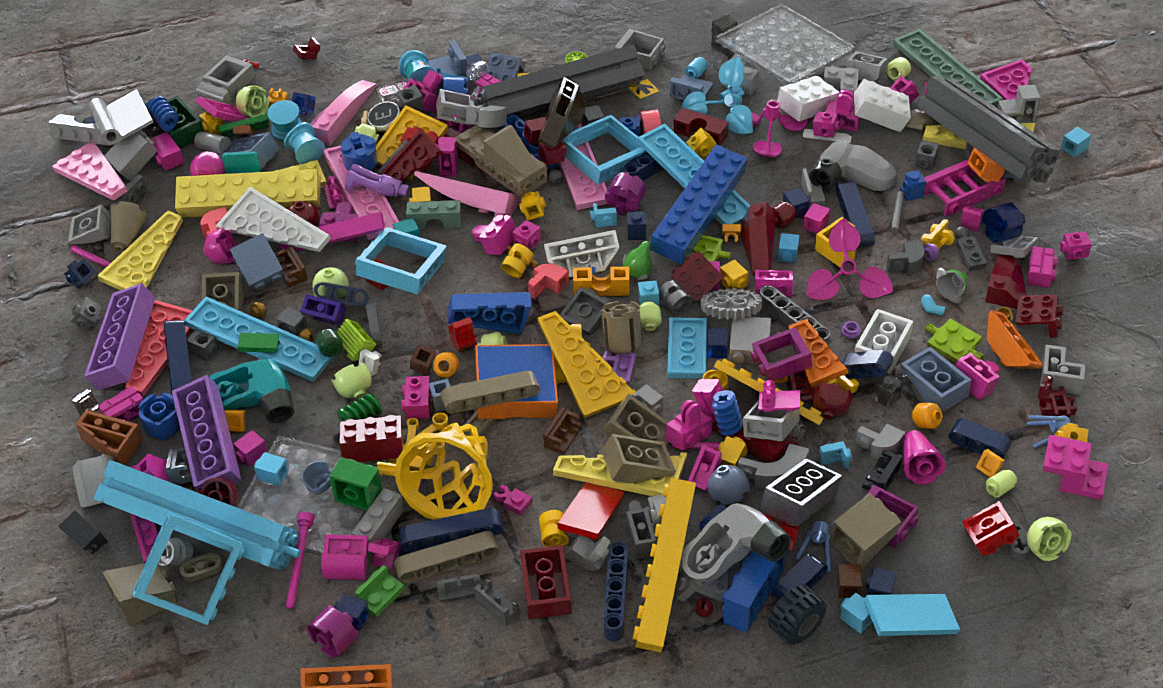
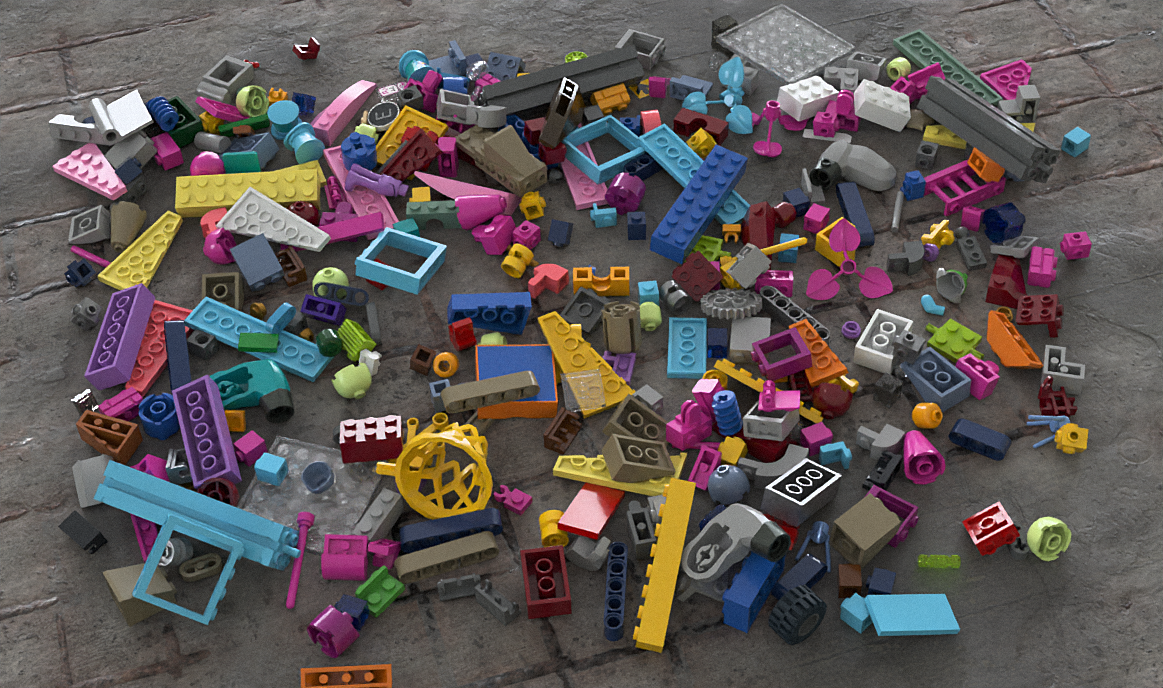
(128, 169): none -> dark blue brick
(280, 318): none -> dark azure beam
(355, 483): green brick -> none
(360, 409): green piece -> none
(417, 397): dark pink brick -> none
(478, 209): none -> dark pink cone
(560, 232): none -> dark blue brick
(583, 251): white wedge -> none
(583, 390): none -> clear plate
(611, 99): none -> light orange brick
(639, 262): bright green hat -> none
(658, 86): none -> dark pink slope
(696, 67): medium azure brick -> none
(708, 607): dark red hinge -> none
(749, 266): none -> light grey brick
(770, 250): none -> yellow piece
(814, 437): none -> dark pink brick
(867, 364): dark blue beam -> none
(908, 346): none -> flat silver brick
(923, 75): none -> dark pink bracket
(939, 561): none -> clear neon green axle
(990, 463): light orange tile -> none
(1001, 483): yellowish green brick -> none
(1072, 461): dark pink bracket -> none

